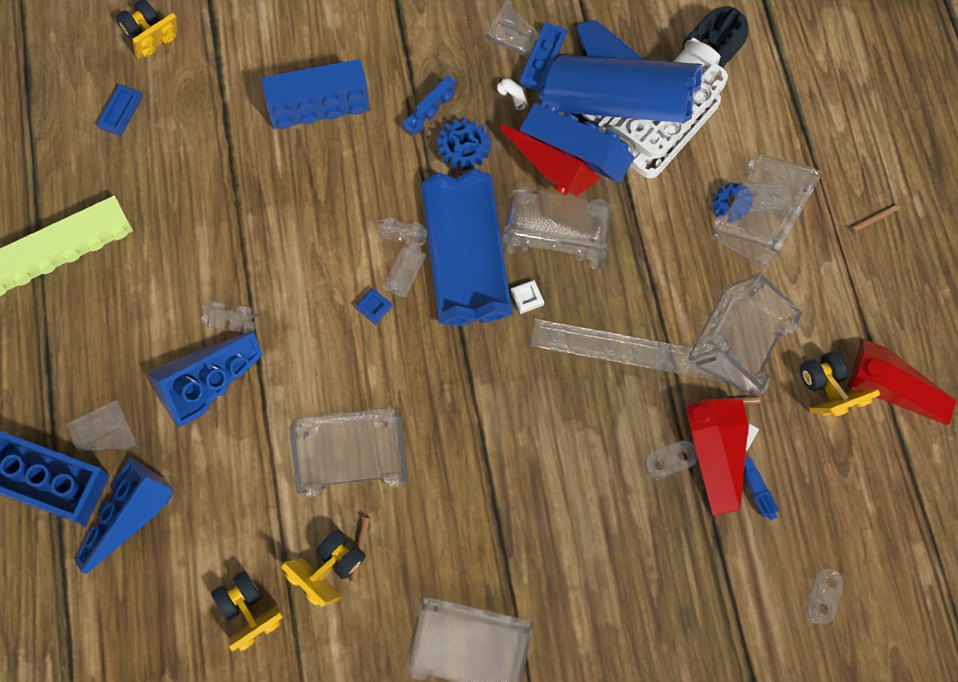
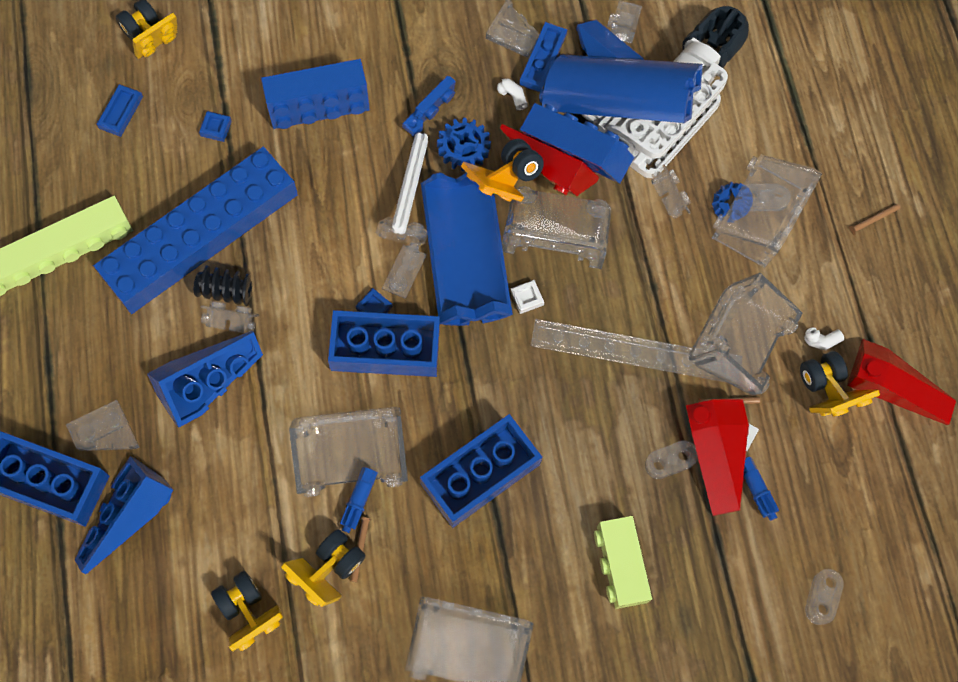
(196, 230): none -> blue brick
(215, 126): none -> blue tile
(223, 286): none -> black piece
(358, 499): none -> blue piece
(384, 343): none -> blue brick
(410, 183): none -> white axle
(480, 470): none -> blue brick
(519, 163): none -> plate
(622, 562): none -> yellowish green brick
(625, 21): none -> clear brick
(676, 200): none -> clear hinge
(822, 342): none -> white arm

